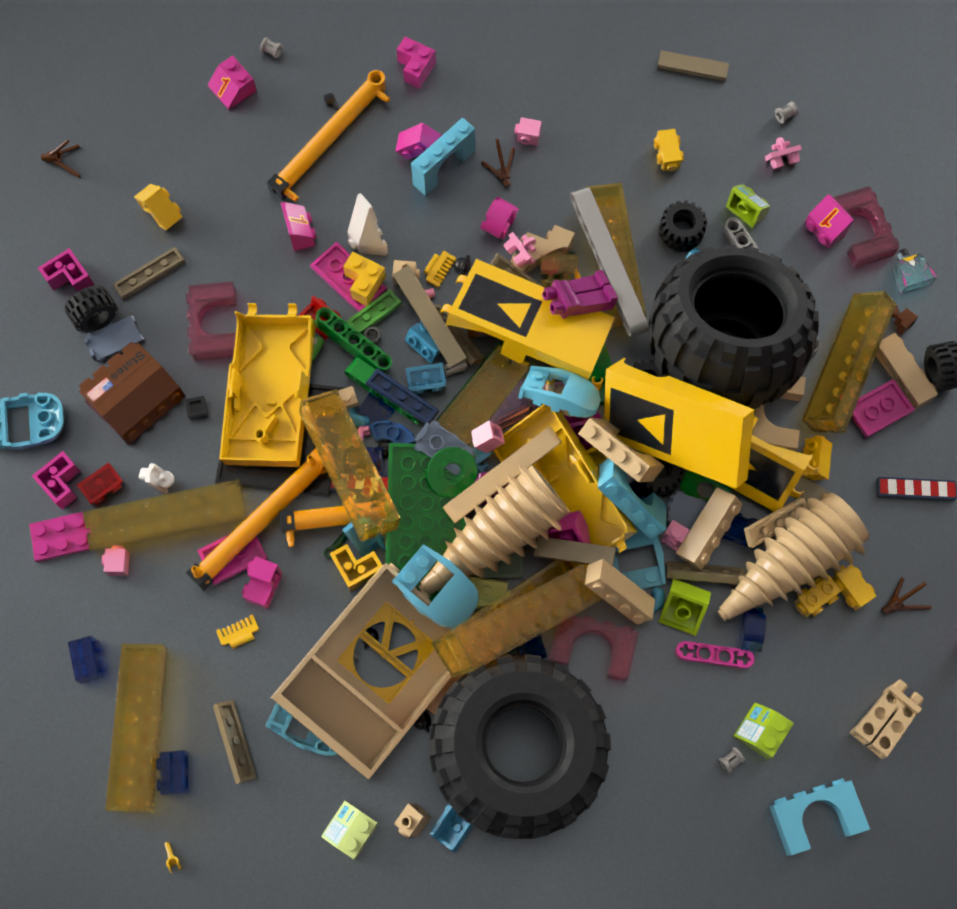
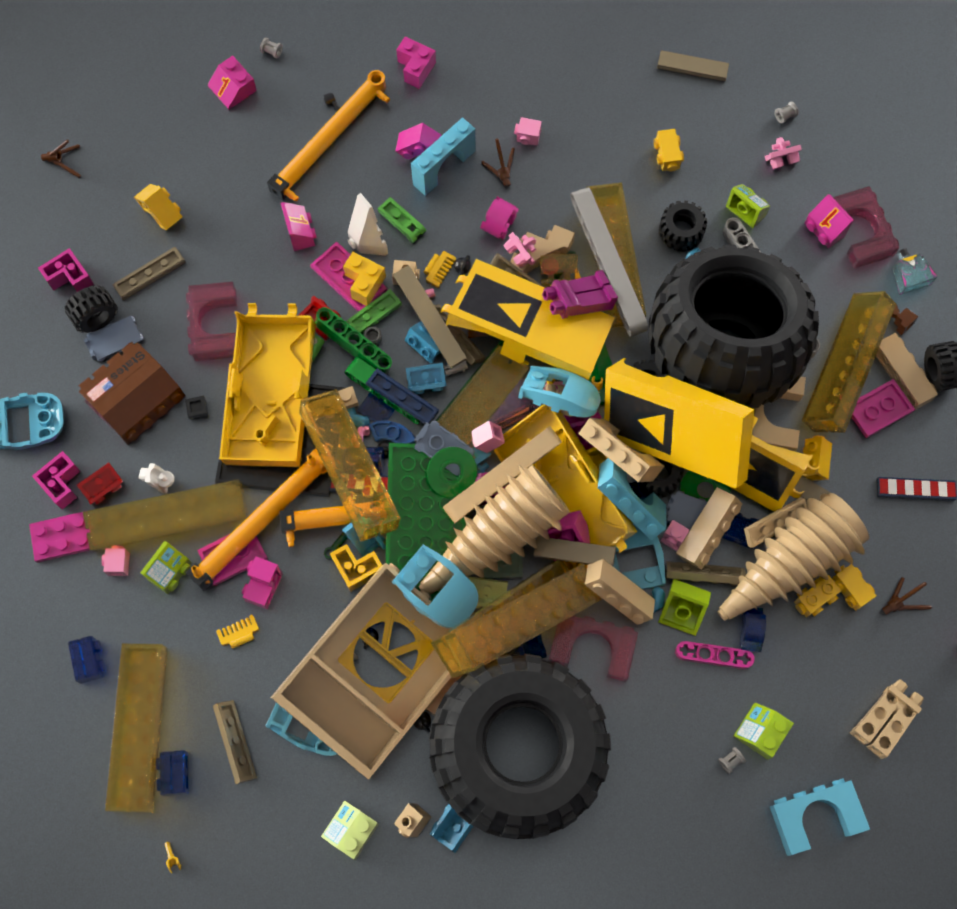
(166, 568): none -> lime slope
(401, 219): none -> bright green plate

